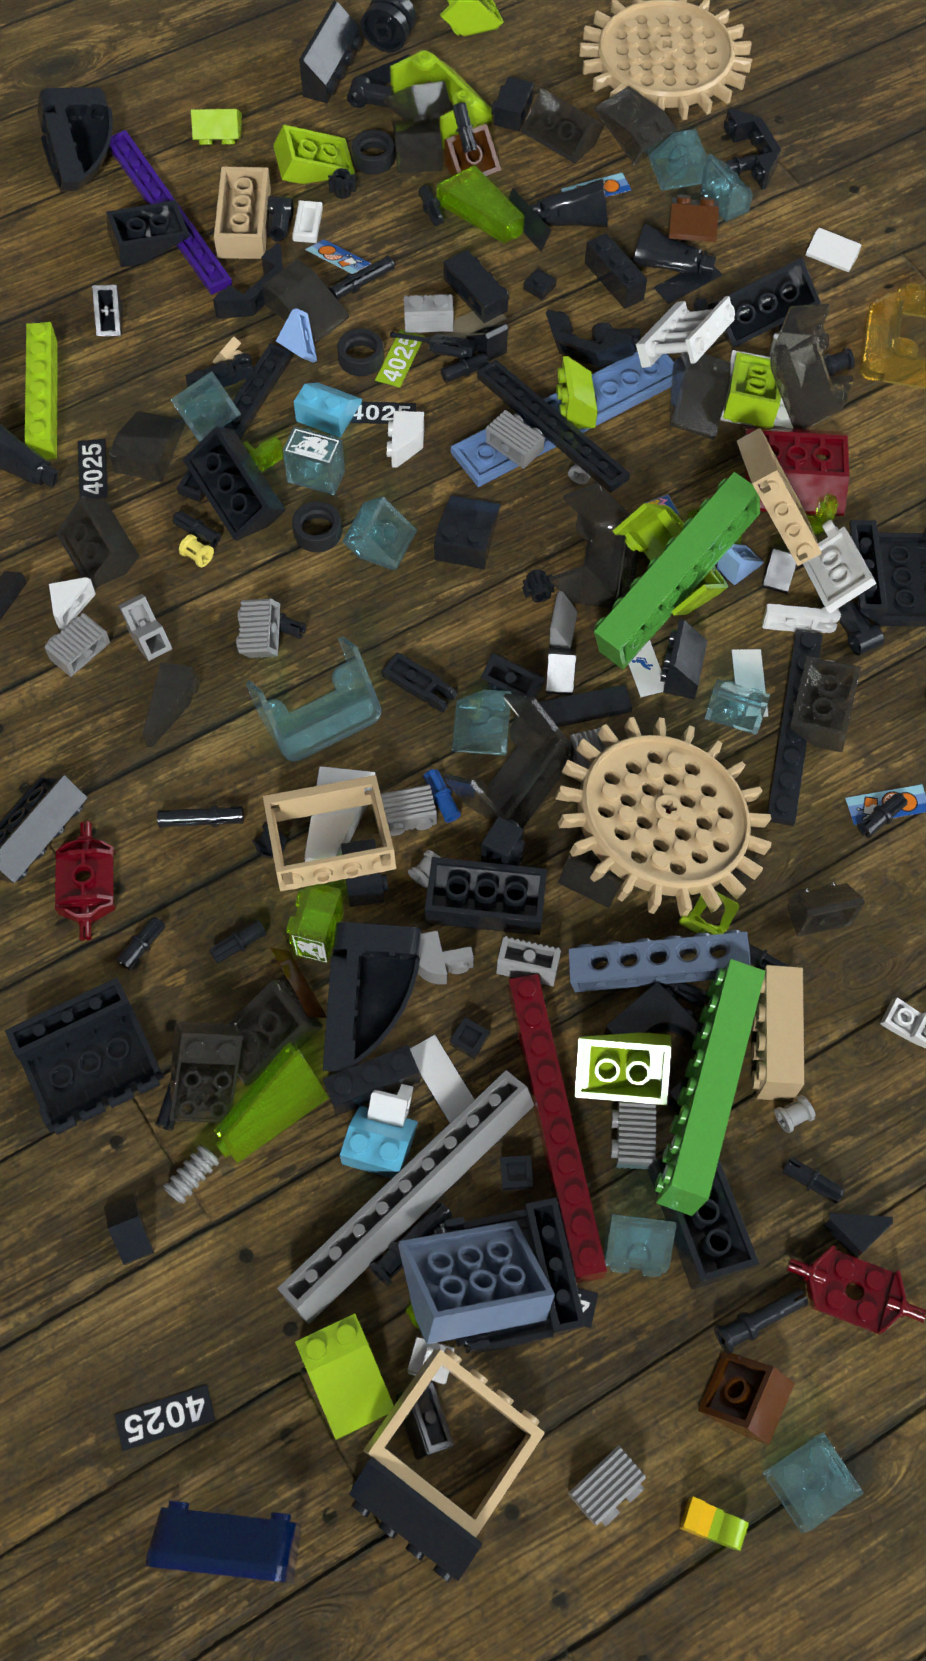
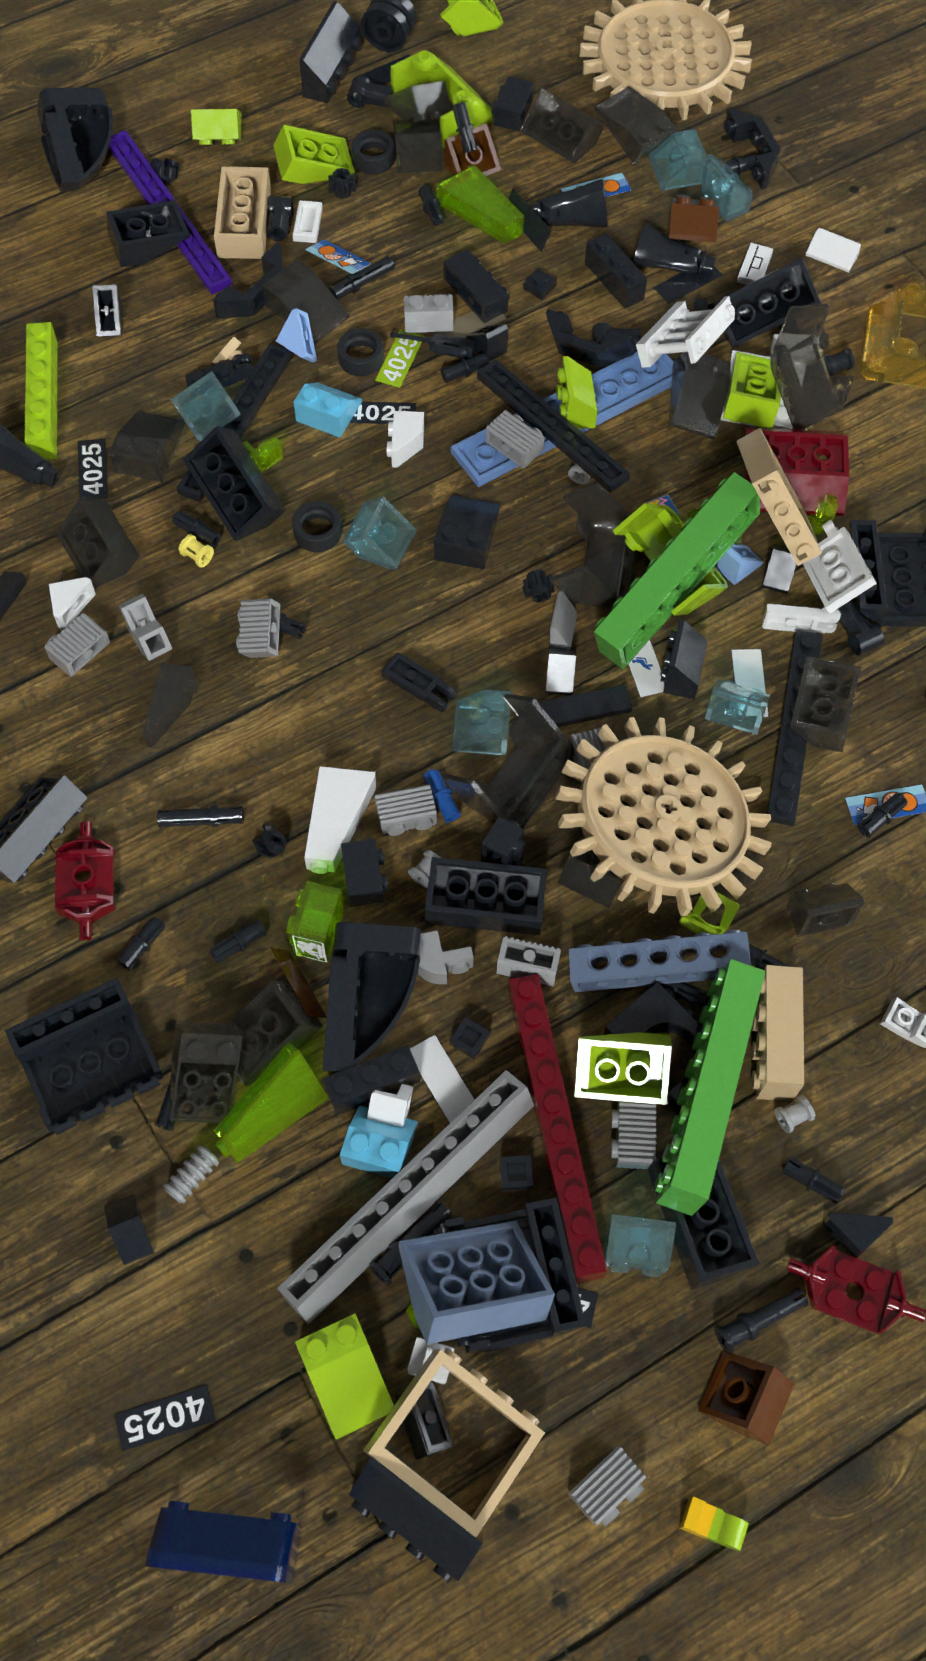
(166, 170): none -> black arm
(314, 460): clear light blue brick -> none
(323, 800): tan window -> none
(327, 718): clear light blue windscreen -> none
(512, 677): black brick -> none
(755, 263): none -> white tile
(812, 1482): clear light blue brick -> none

